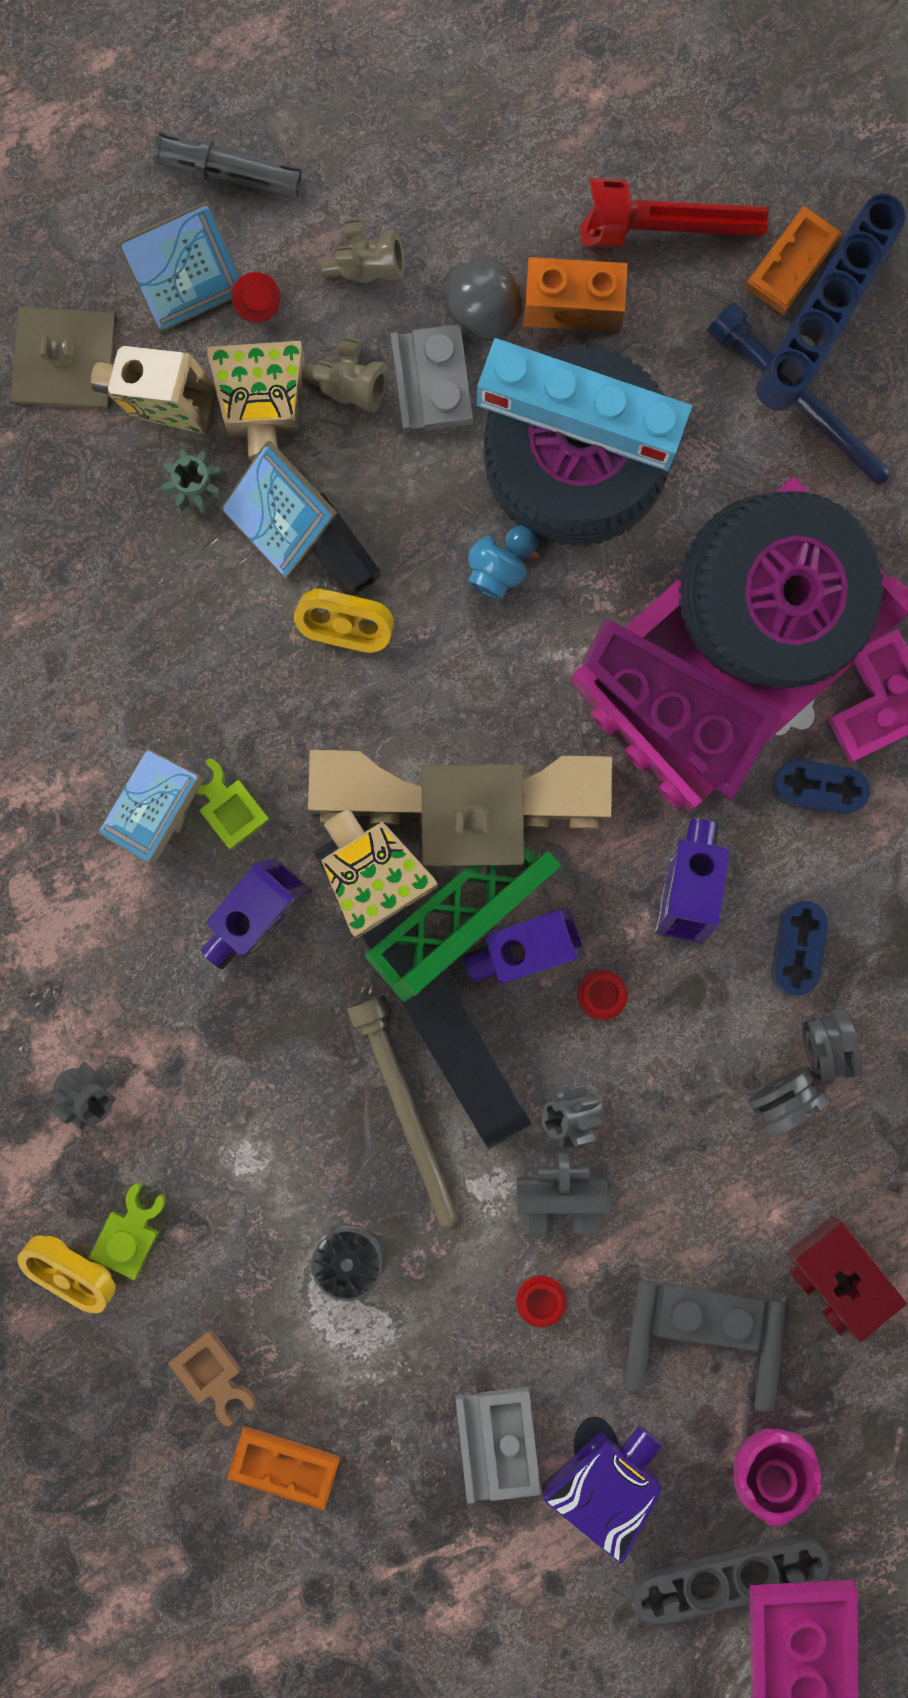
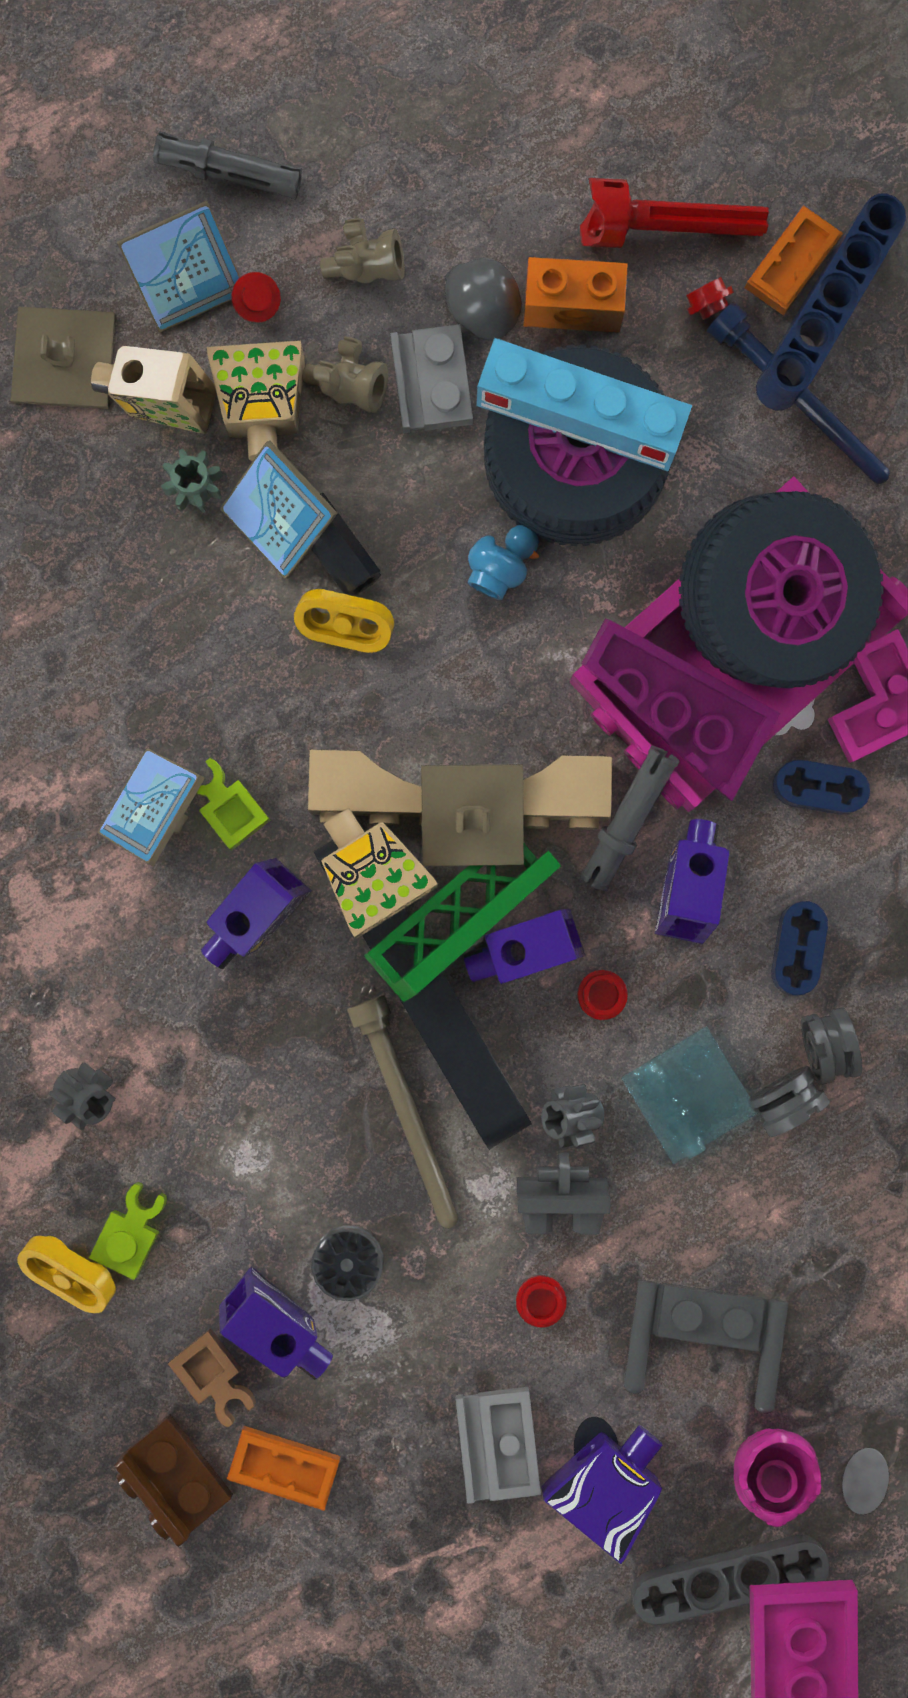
(171, 1481): none -> reddish brown bracket
(260, 1312): none -> dark purple torso
(619, 836): none -> dark grey pin
(689, 1095): none -> clear light blue hinge
(709, 298): none -> red plate
(865, 1481): none -> flat silver sticker
(869, 1298): dark red brick -> none

